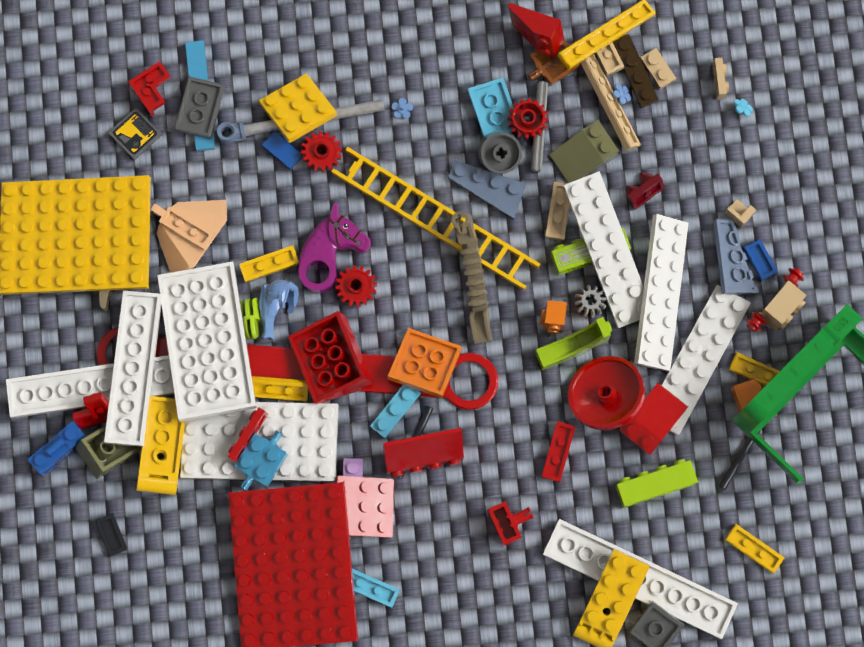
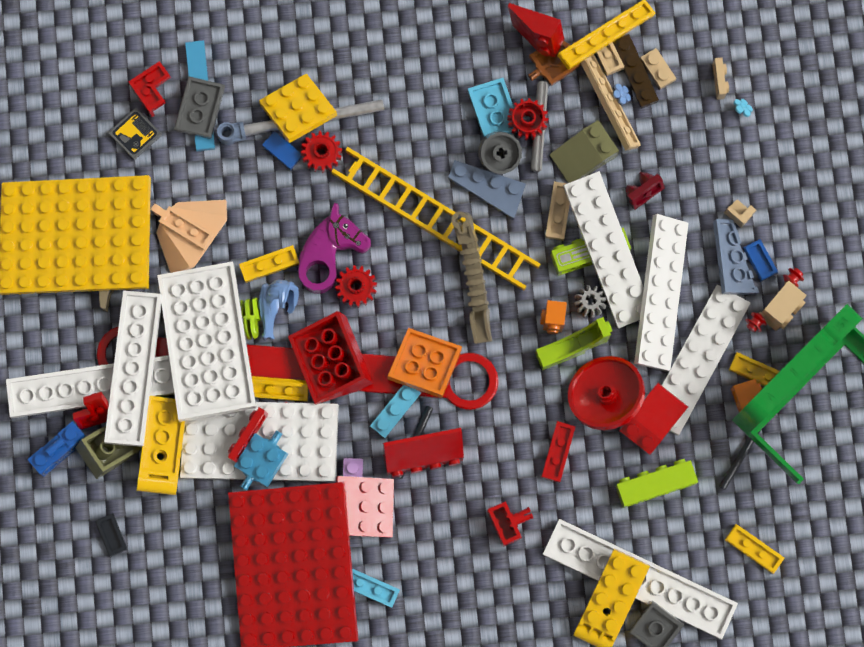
(402, 109): medium blue plant -> none

